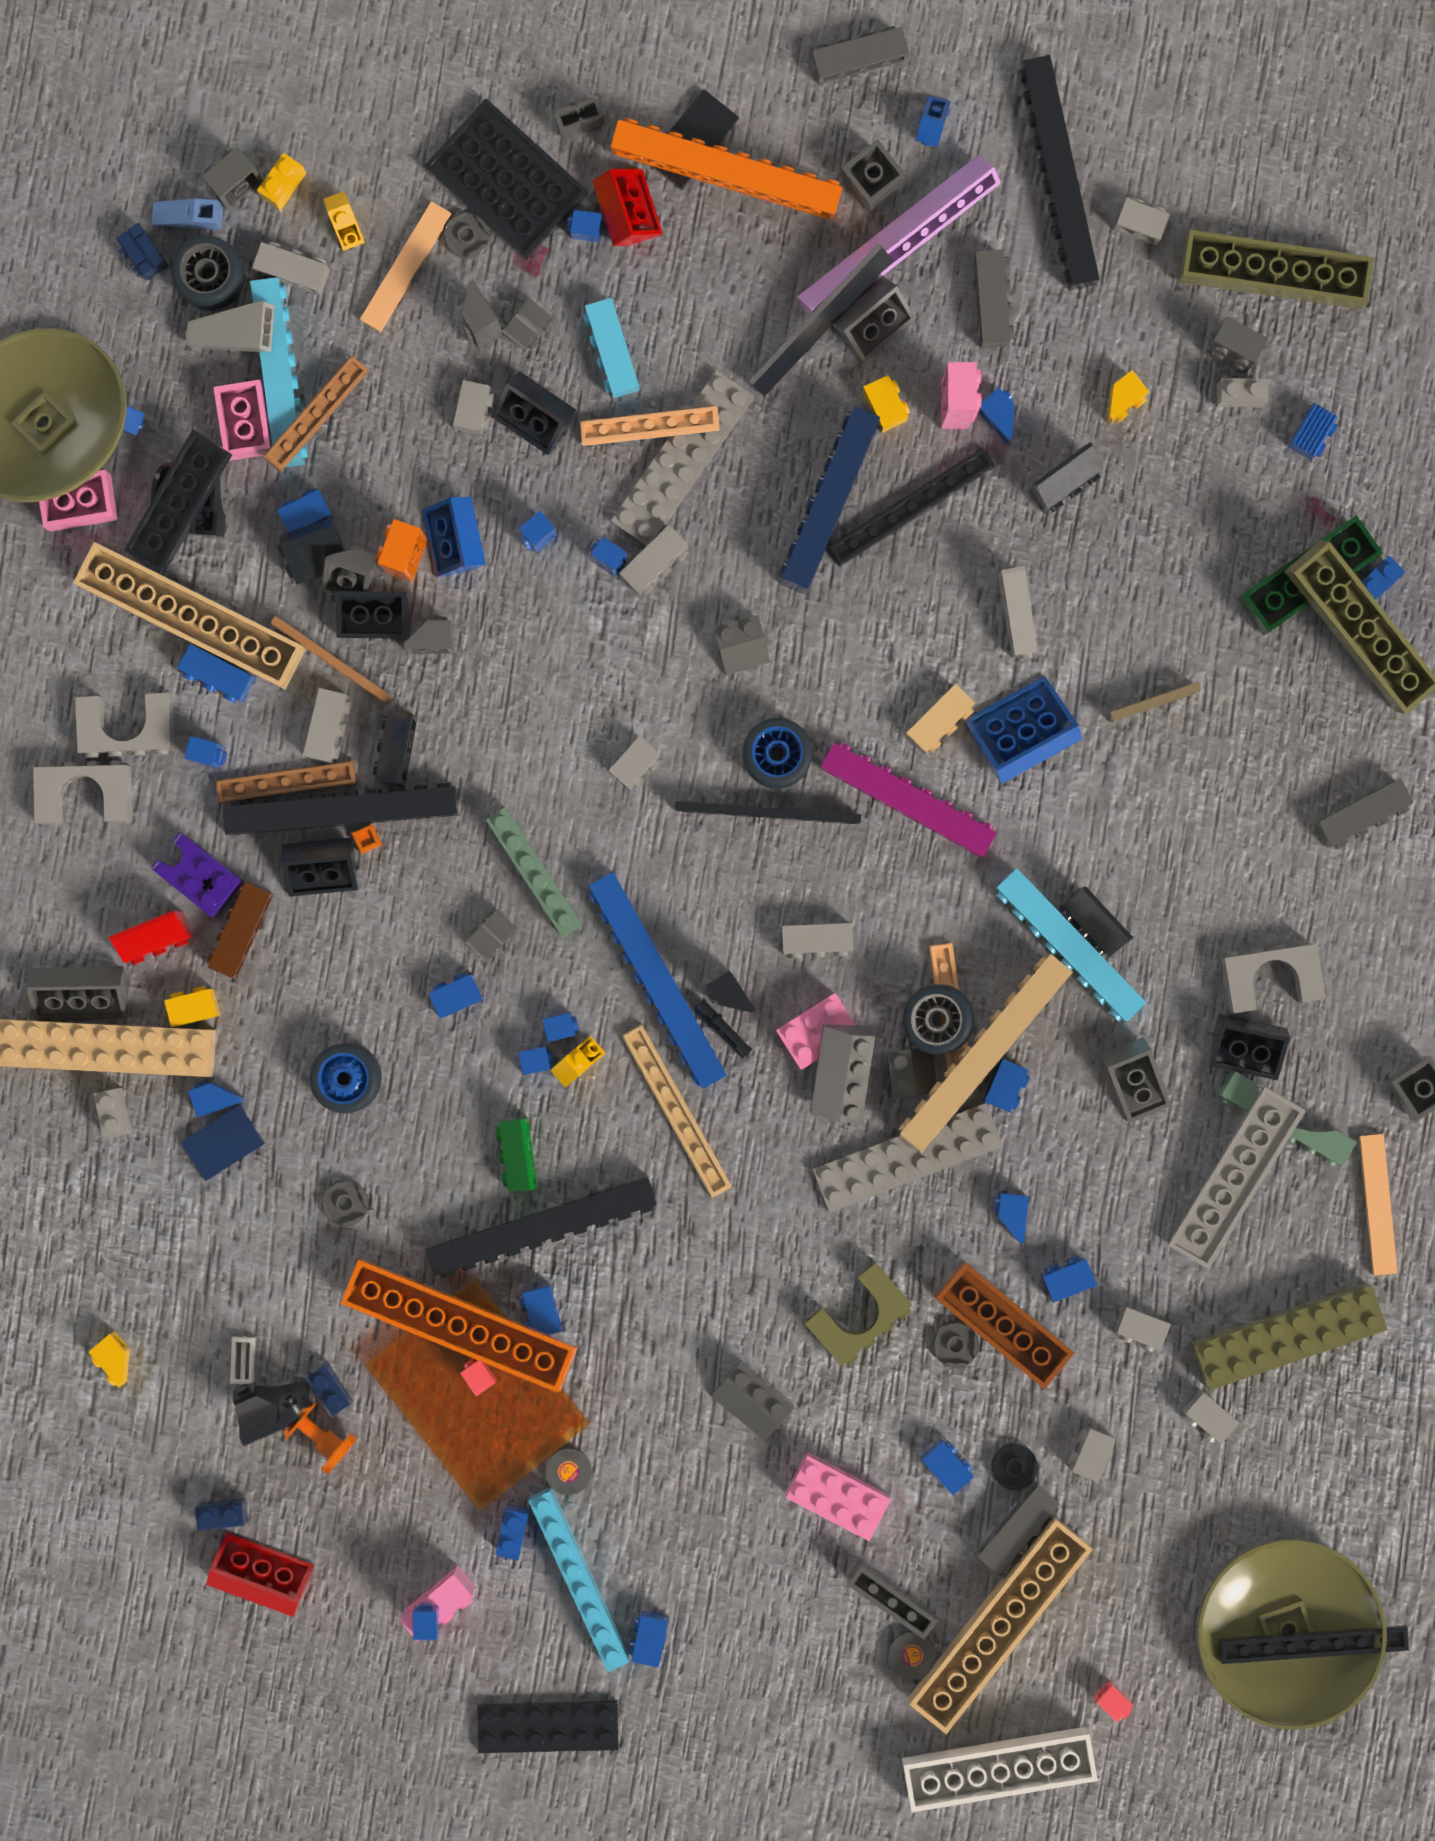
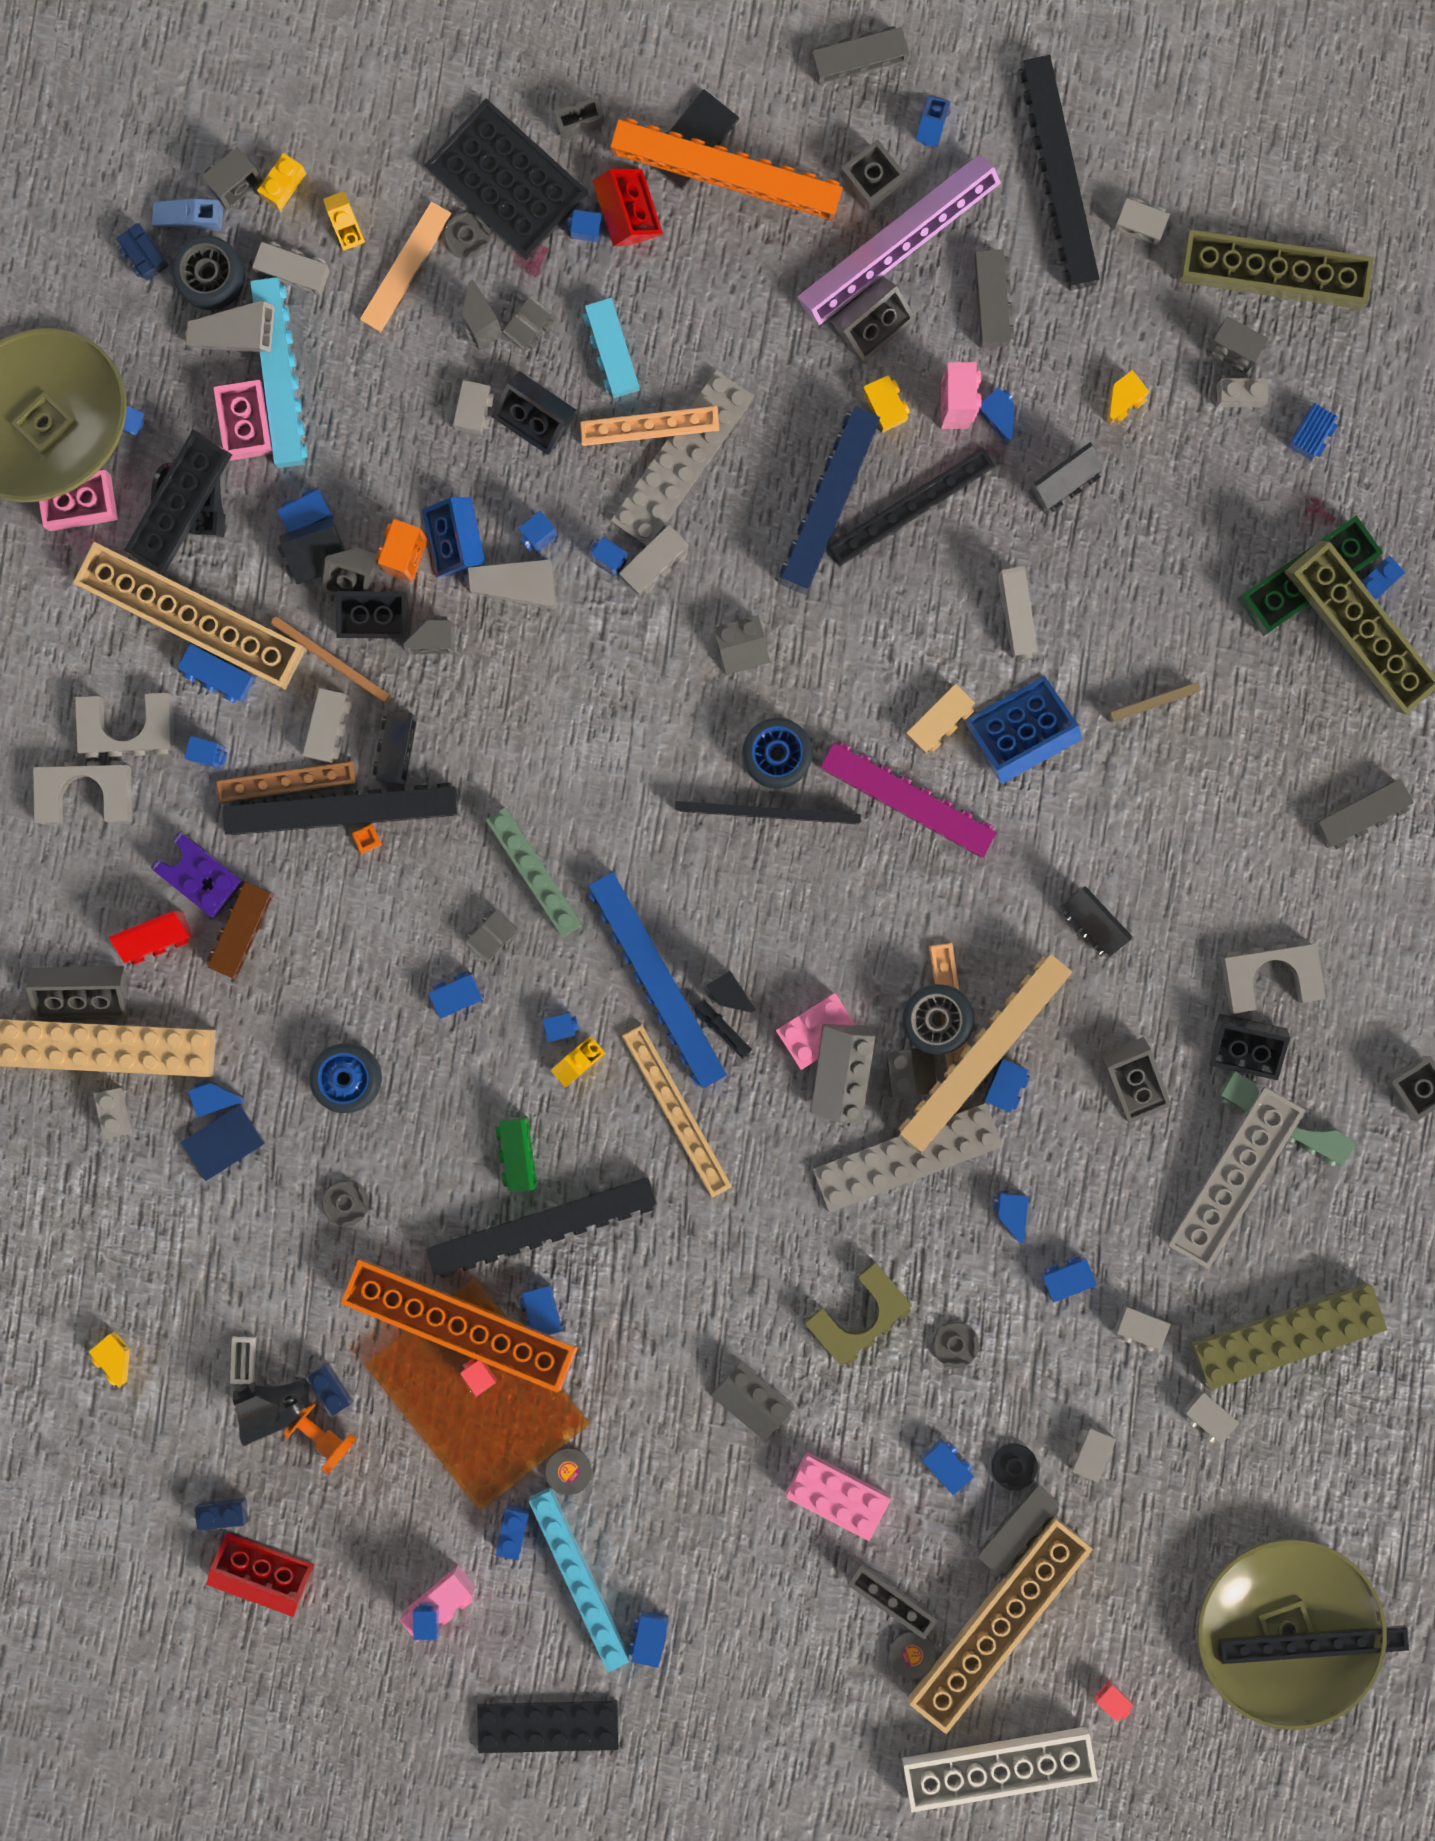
(192, 1007): yellow brick -> none
(315, 414): medium nougat tile -> none
(319, 867): black slope -> none
(515, 582): none -> light grey slope
(536, 1060): blue brick -> none
(635, 763): light grey brick -> none
(817, 939): light grey brick -> none
(821, 320): black tile -> none
(1004, 1324): dark orange brick -> none
(1070, 946): medium azure brick -> none
(1378, 1204): light nougat tile -> none

